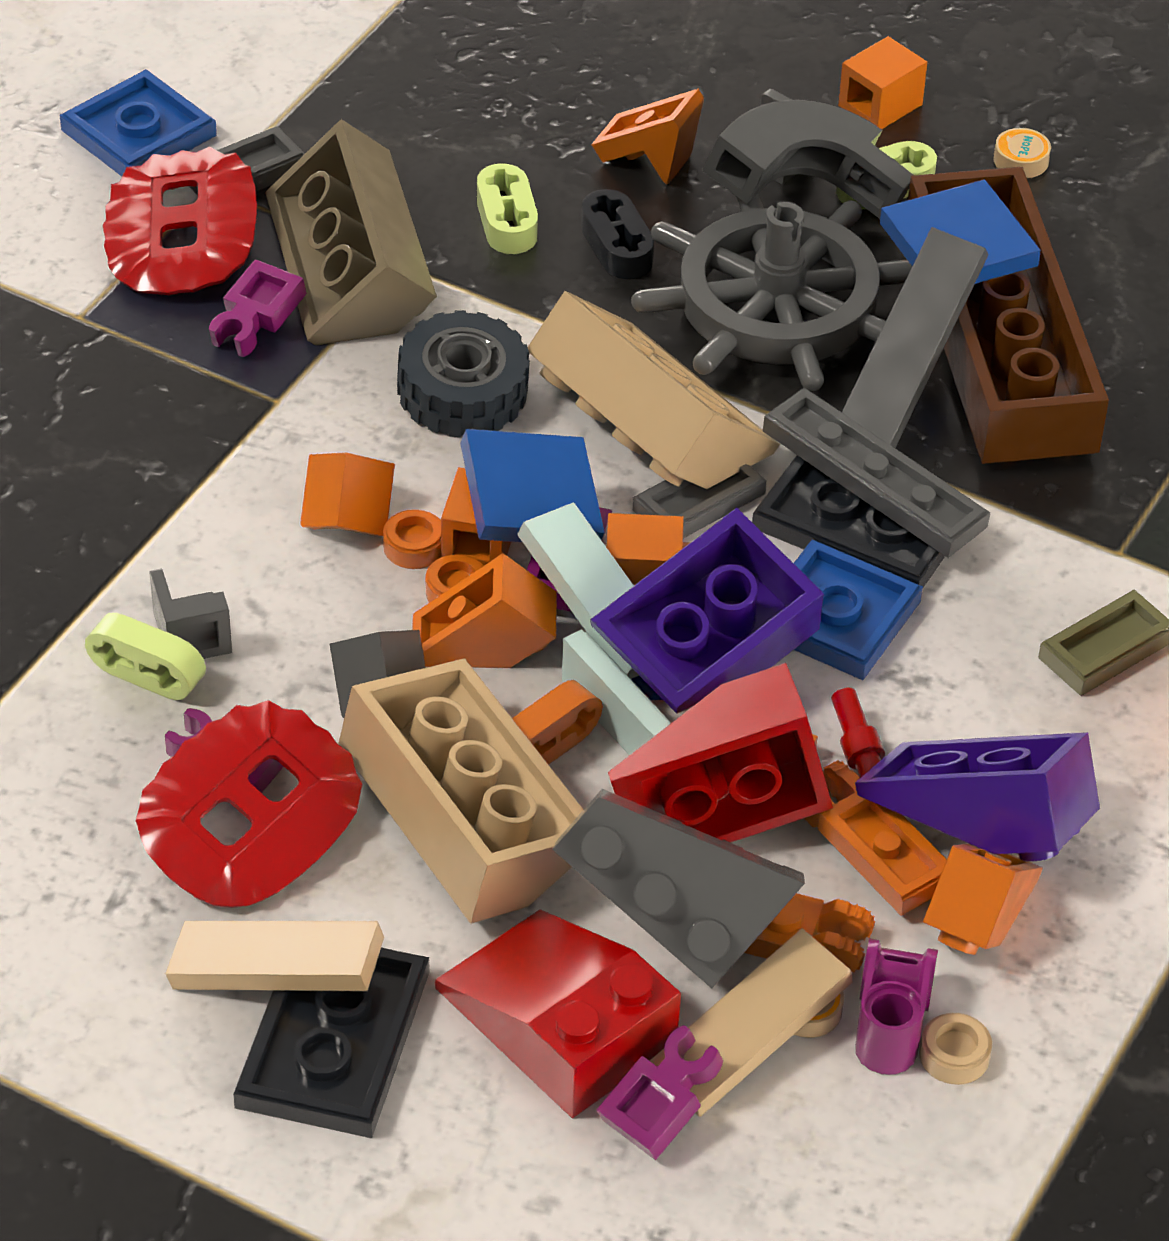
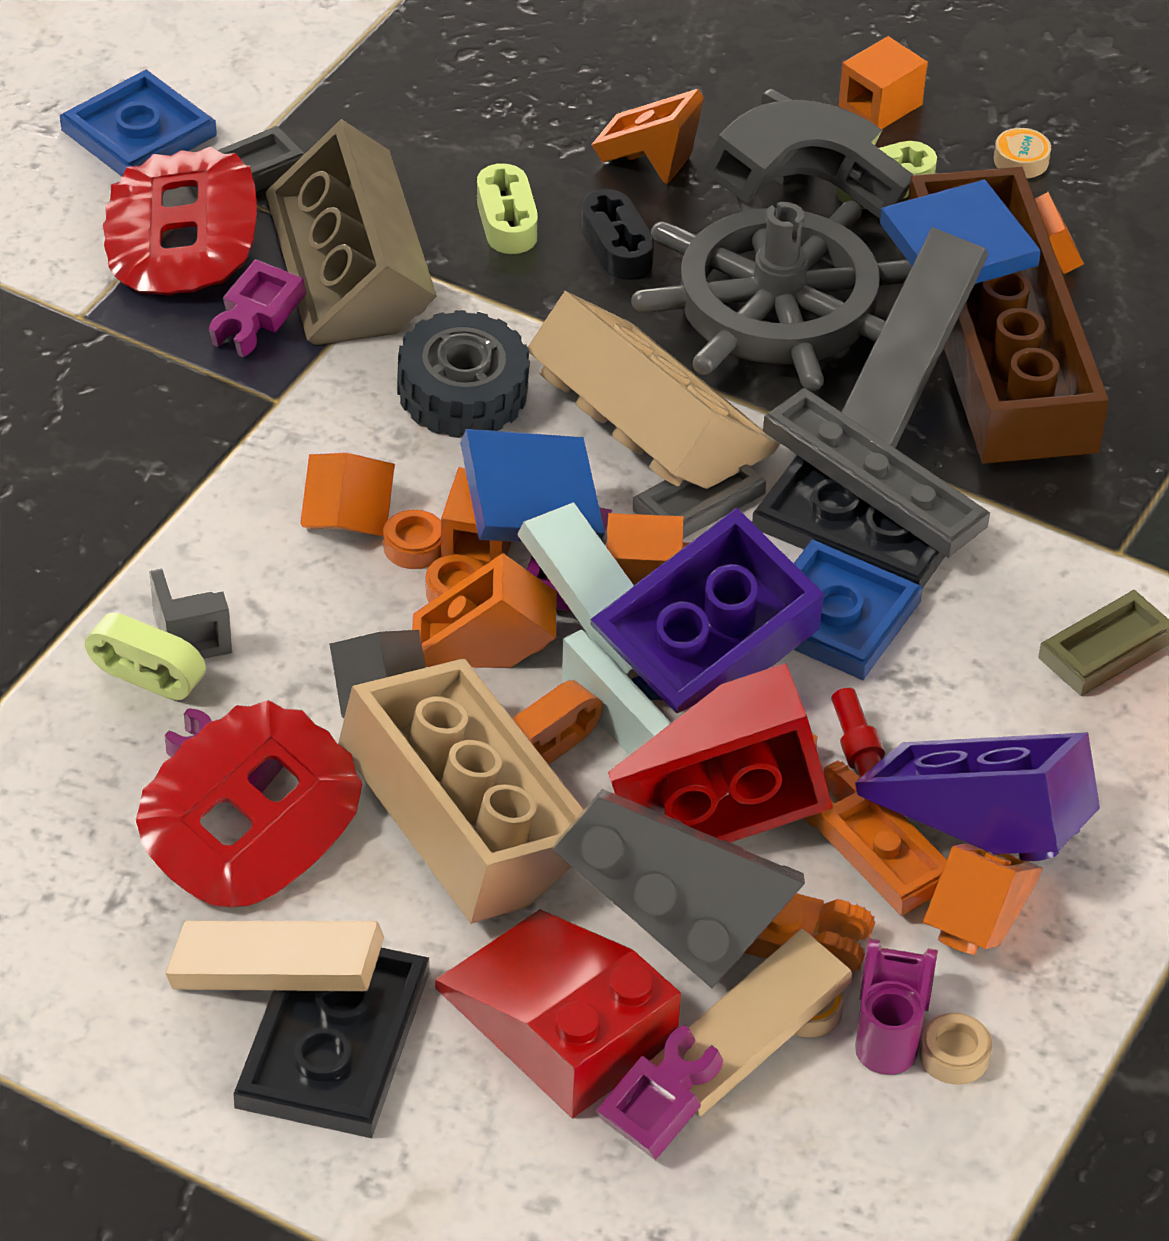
(1058, 234): none -> orange plate

